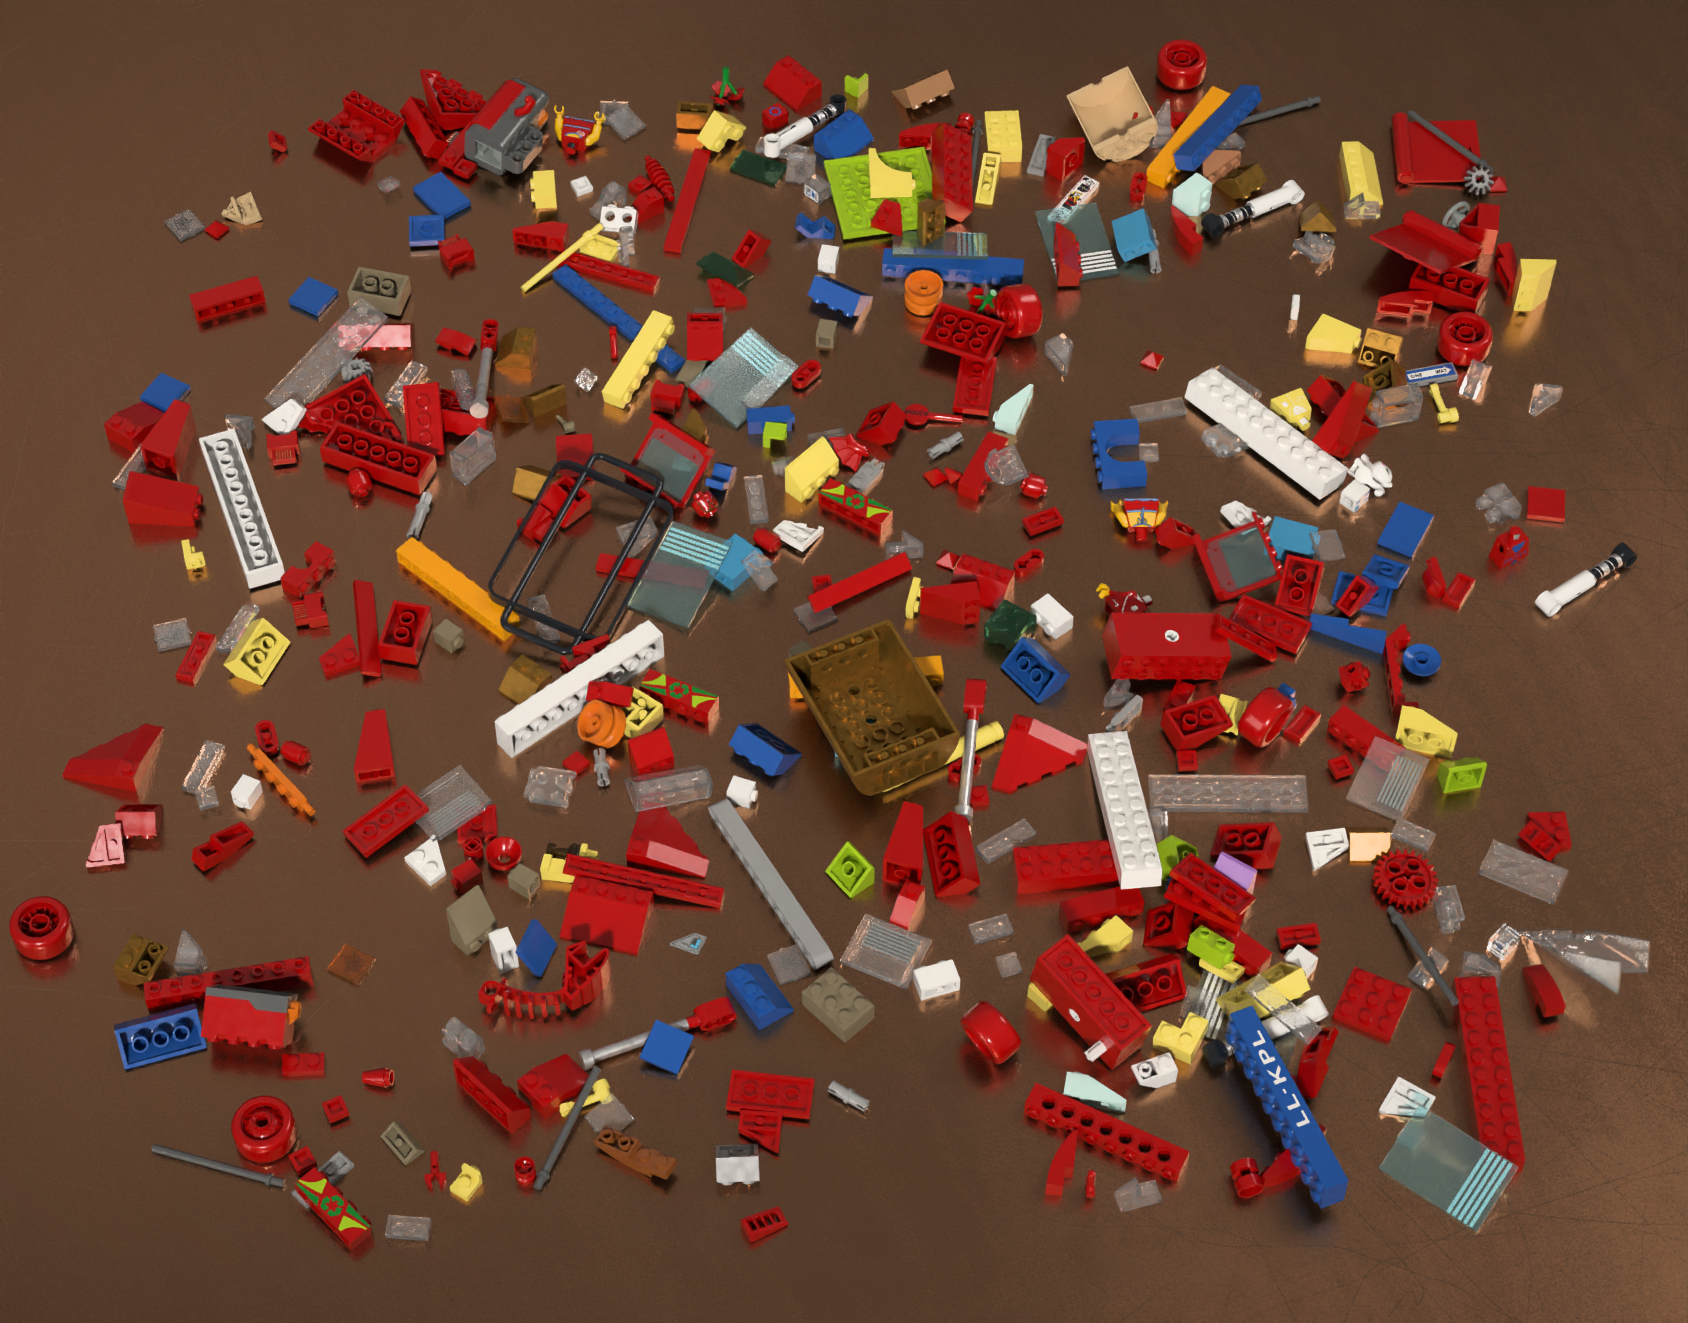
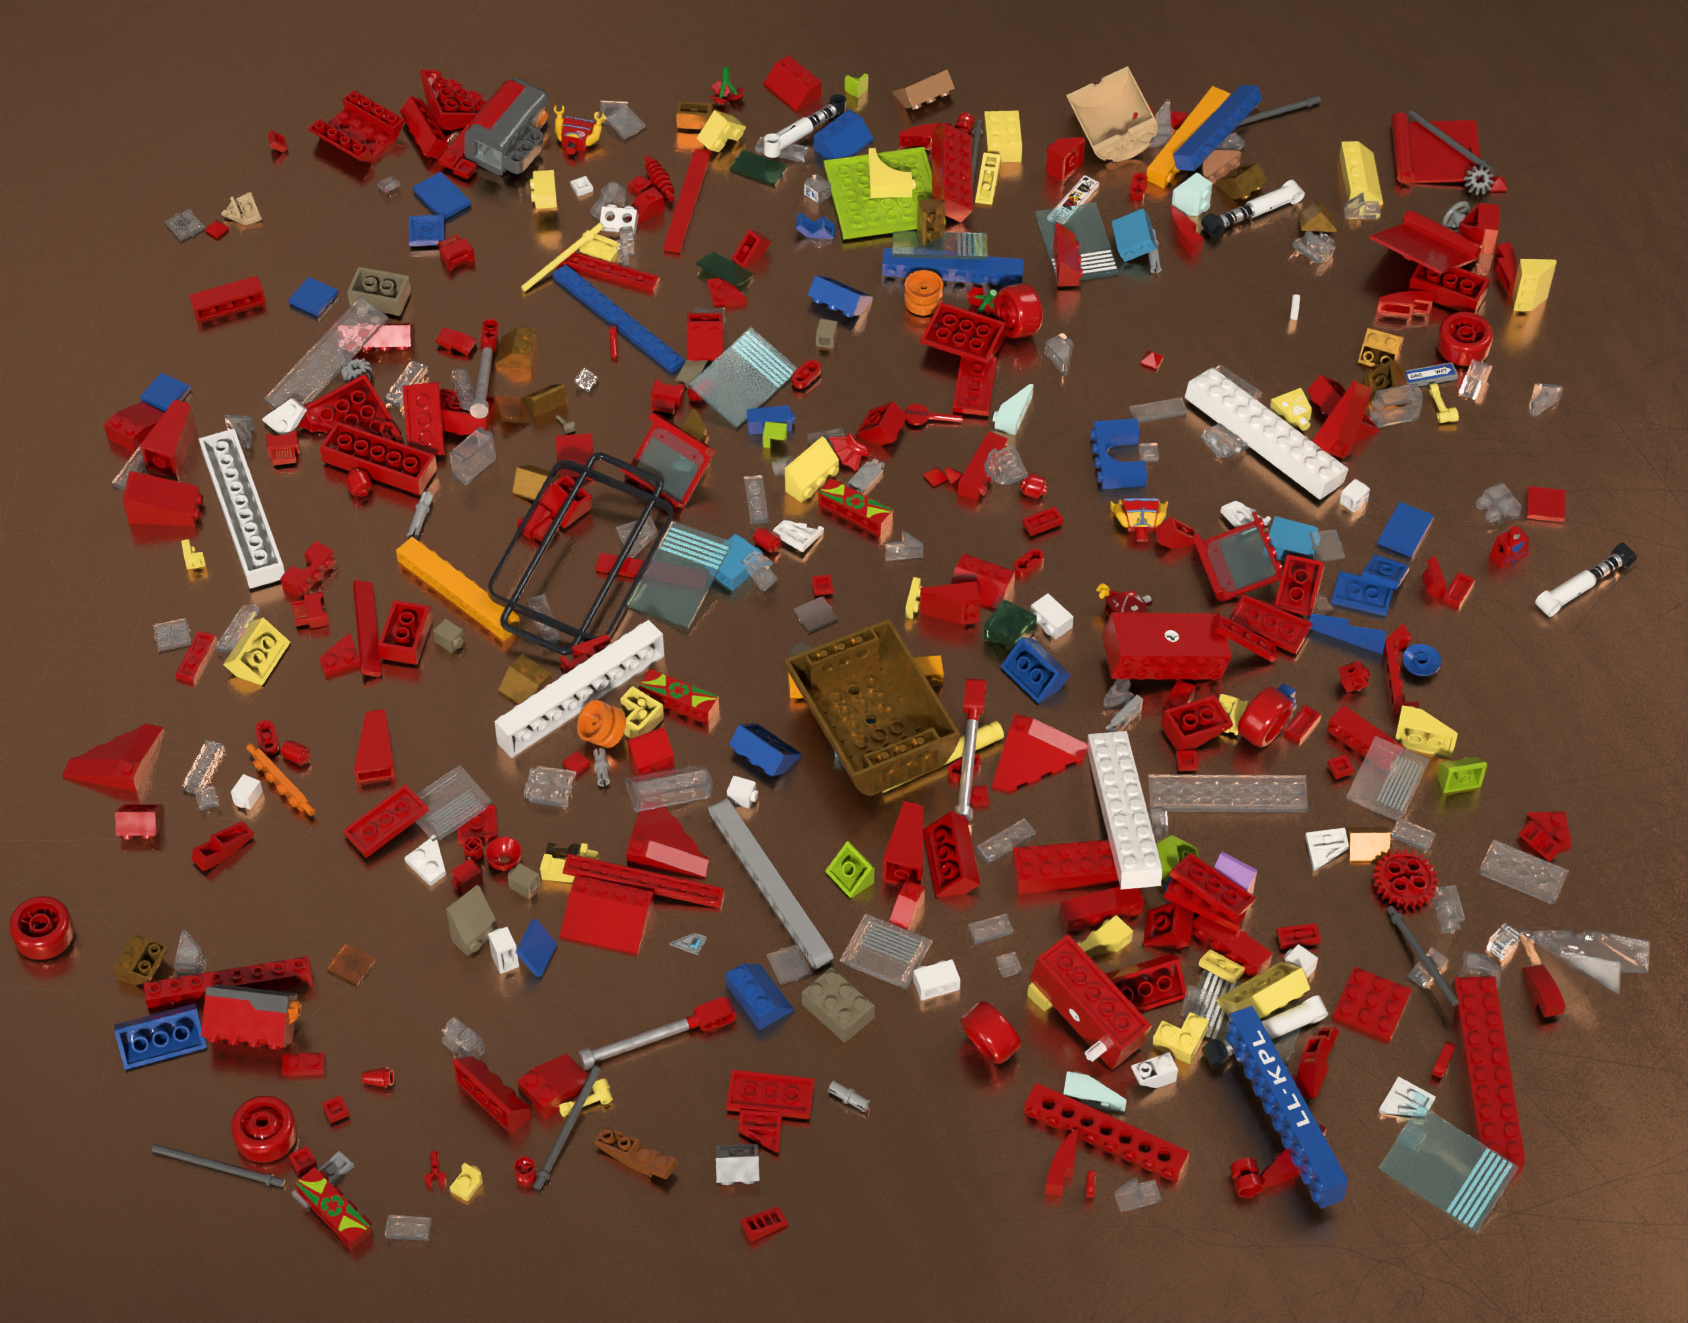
(107, 847): wing -> none
(402, 1142): dark tan slope -> none
(527, 108): red arm -> none
(546, 235): red slope -> none
(580, 984): red piece -> none
(610, 693): red slope -> none
(610, 1114): clear piece -> none
(638, 359): light yellow brick -> none
(666, 1047): blue tile -> none
(704, 503): red head -> none
(721, 476): blue slope -> none
(770, 383): clear plate -> none
(775, 117): red brick -> none
(800, 167): clear piece -> none
(828, 259): white brick -> none
(859, 582): red tile -> none
(888, 218): red wing -> none
(945, 445): light grey pin -> none
(948, 560): red slope -> none
(1038, 160): light grey tile -> none
(1181, 64): red wheel -> none
(1211, 947): lime brick -> none
(1249, 843): red slope -> none
(1283, 1009): clear plate -> none
(1333, 336): light yellow slope -> none
(1357, 595): red slope -> none
(1375, 475): white animal -> none

